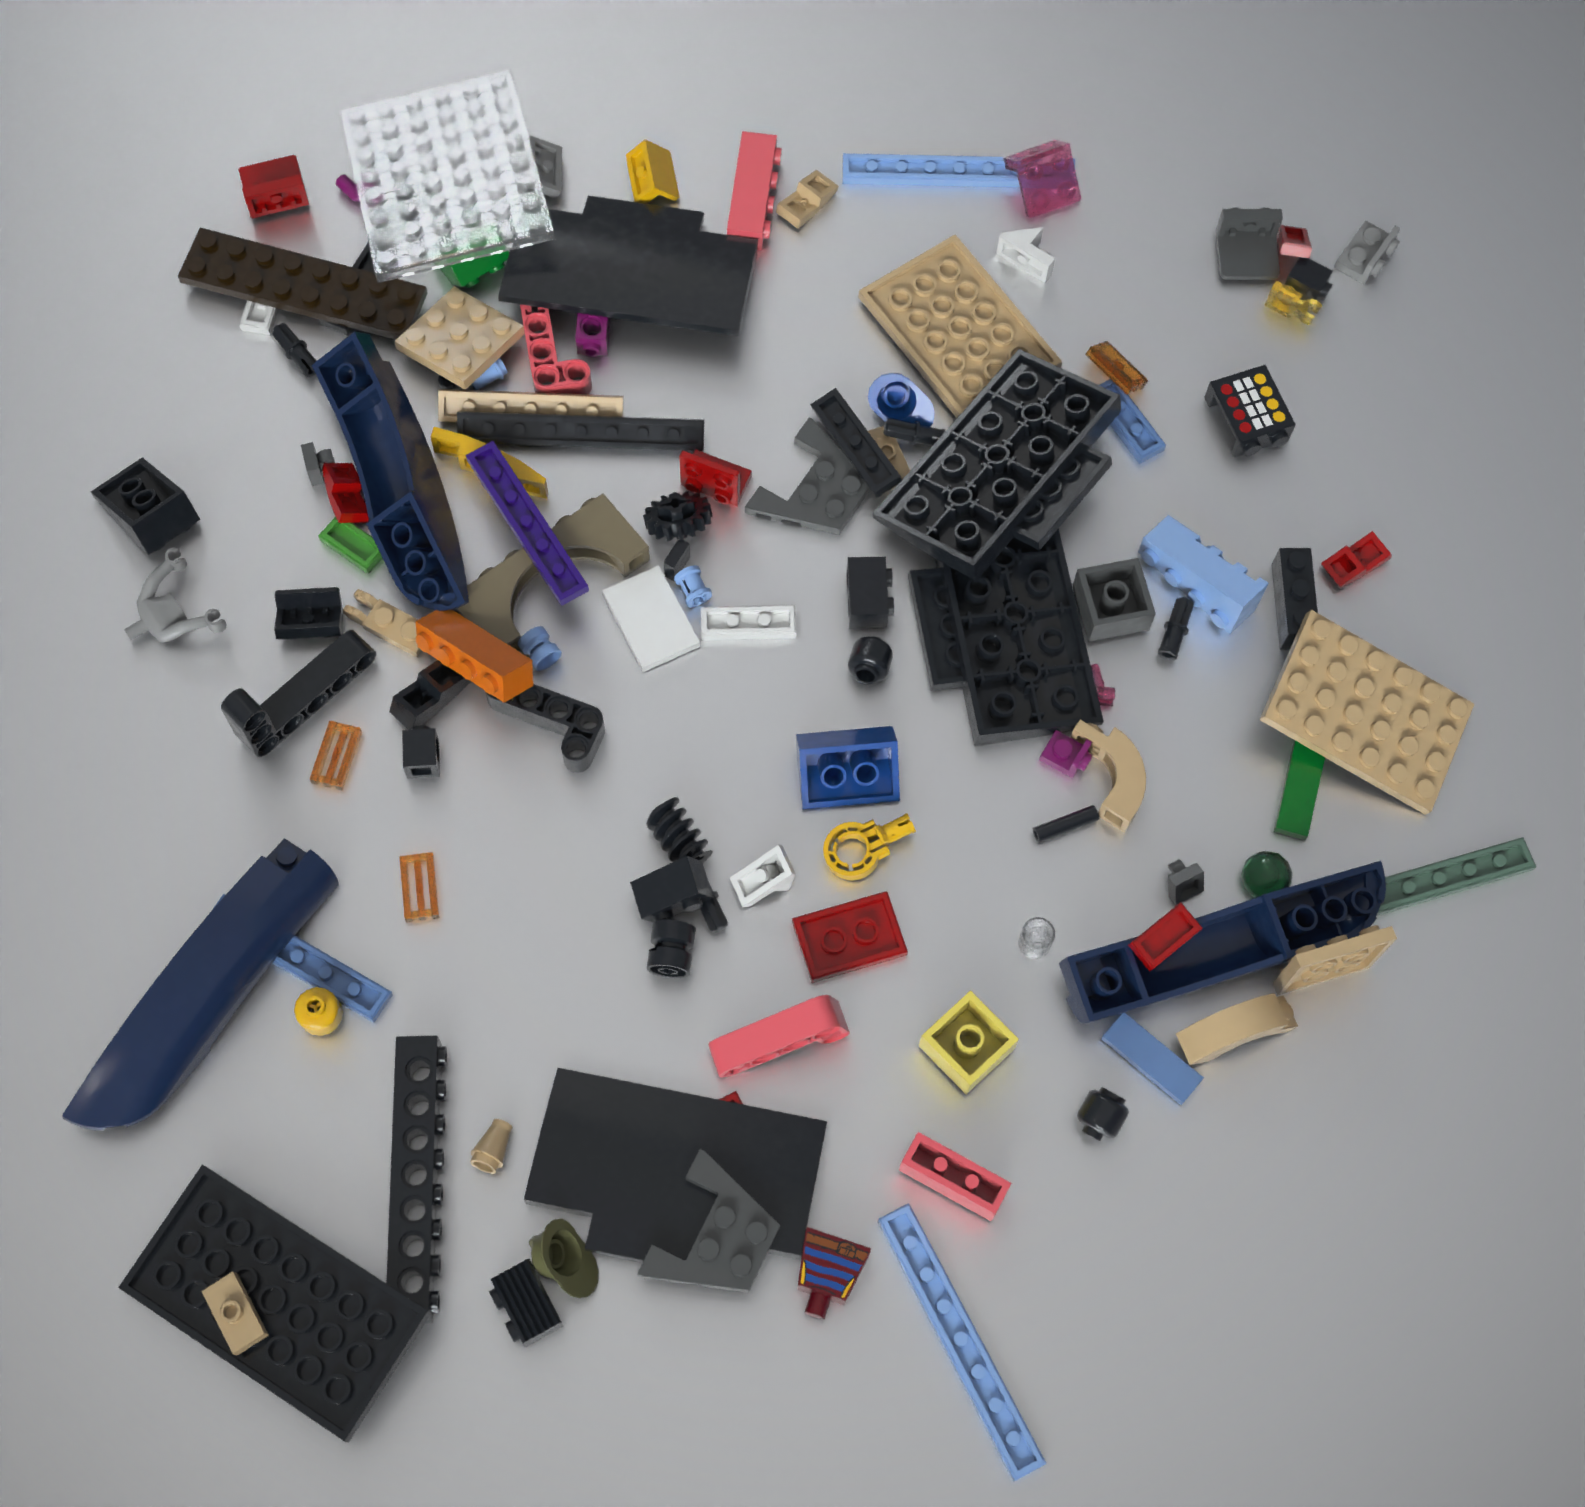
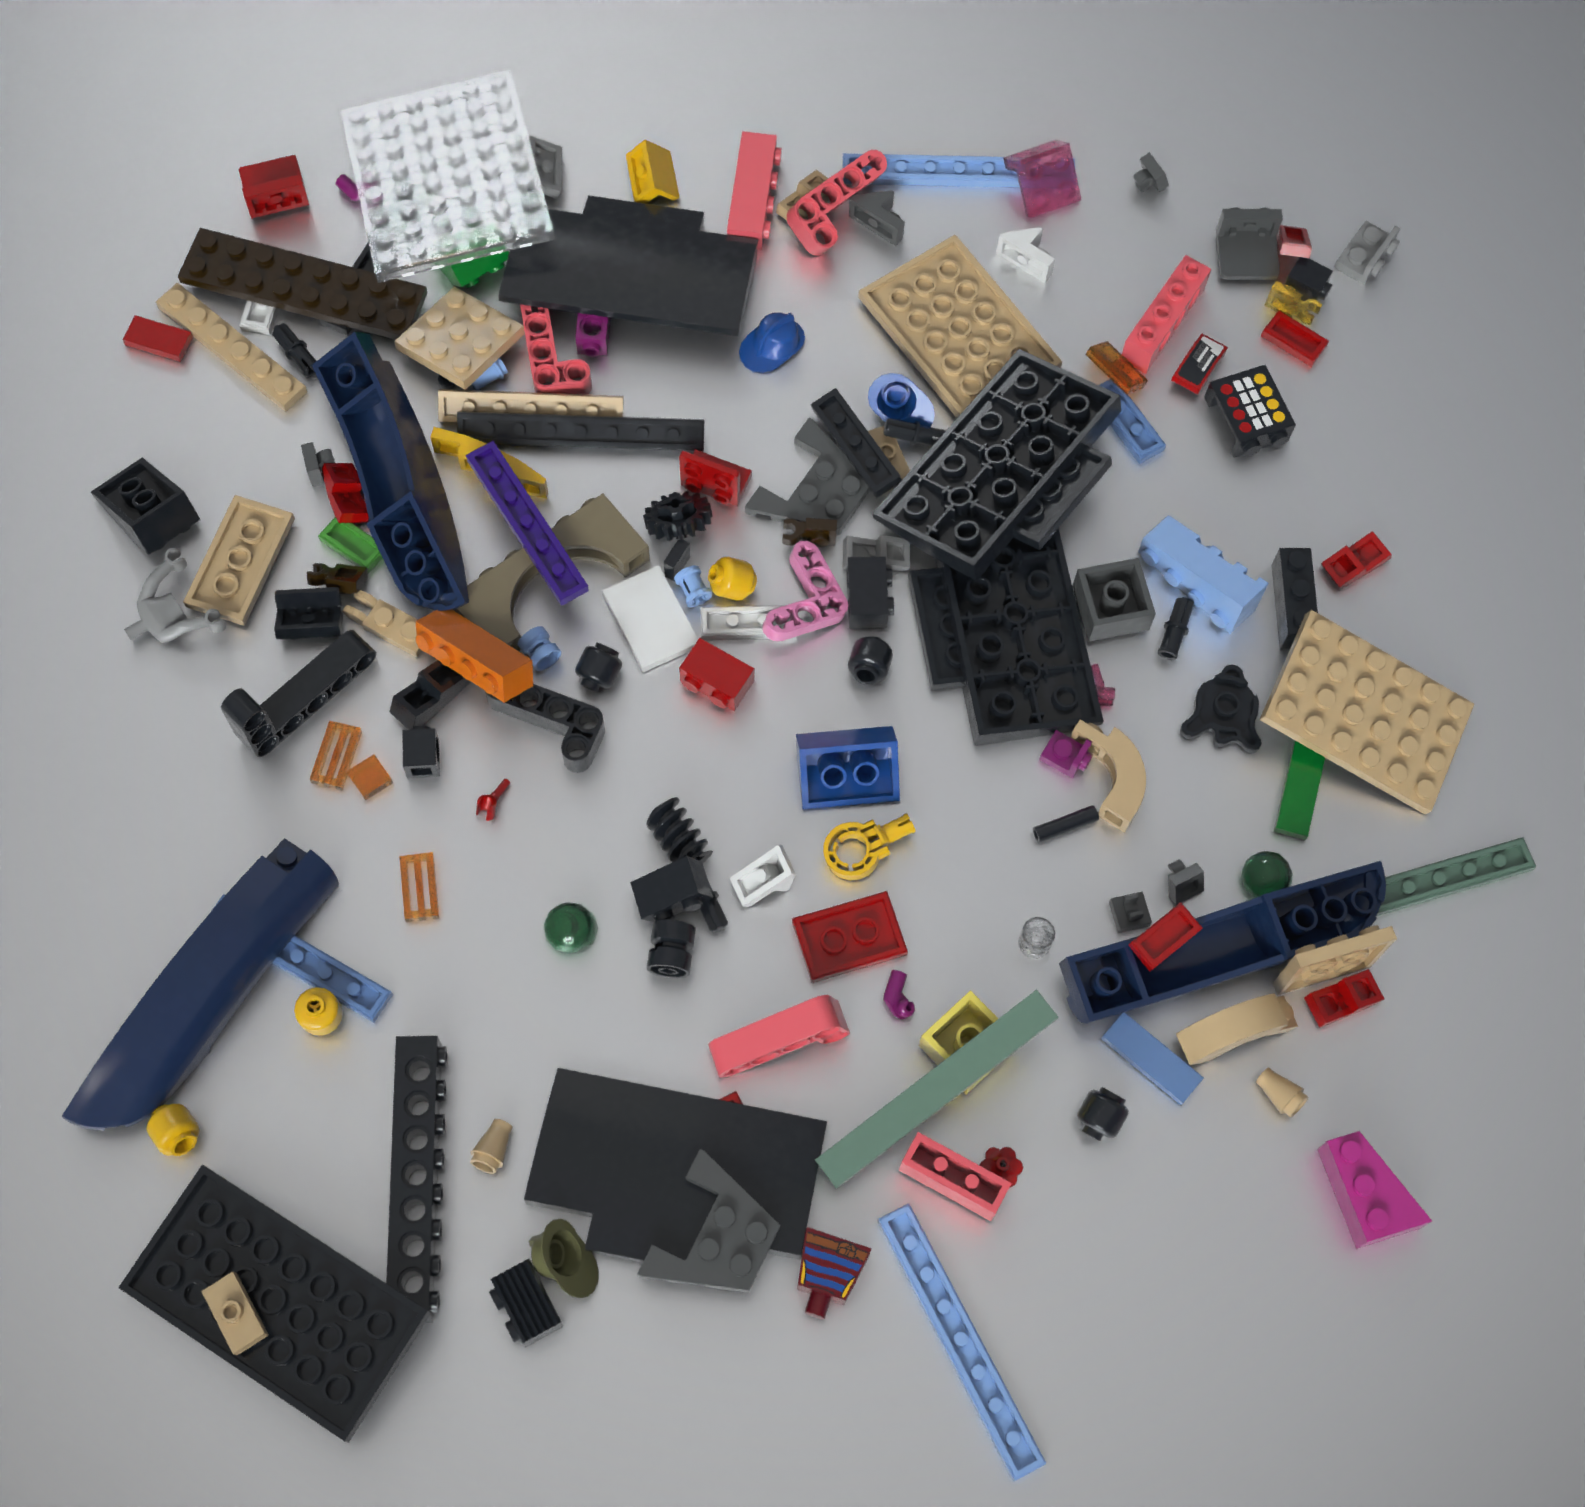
(157, 338): none -> red tile
(173, 1129): none -> yellow head
(231, 347): none -> tan plate
(239, 559): none -> tan plate
(345, 577): none -> dark brown plate
(369, 777): none -> clear orange tile
(489, 802): none -> red hand
(570, 927): none -> clear green hair
(598, 667): none -> black head
(716, 675): none -> red brick
(732, 578): none -> yellow head
(771, 343): none -> blue piece
(815, 530): none -> dark brown plate
(815, 604): none -> bright pink beam
(838, 194): none -> coral beam
(873, 213): none -> dark grey slope
(893, 548): none -> light grey slope
(894, 997): none -> magenta arm
(936, 1089): none -> sand green tile
(1006, 1155): none -> red plant
(1130, 912): none -> dark grey tile
(1150, 175): none -> dark grey tile
(1166, 313): none -> coral brick
(1199, 363): none -> slope
(1226, 710): none -> black tile
(1282, 1092): none -> tan cone
(1294, 338): none -> red tile
(1344, 998): none -> red slope
(1369, 1192): none -> dark pink wedge

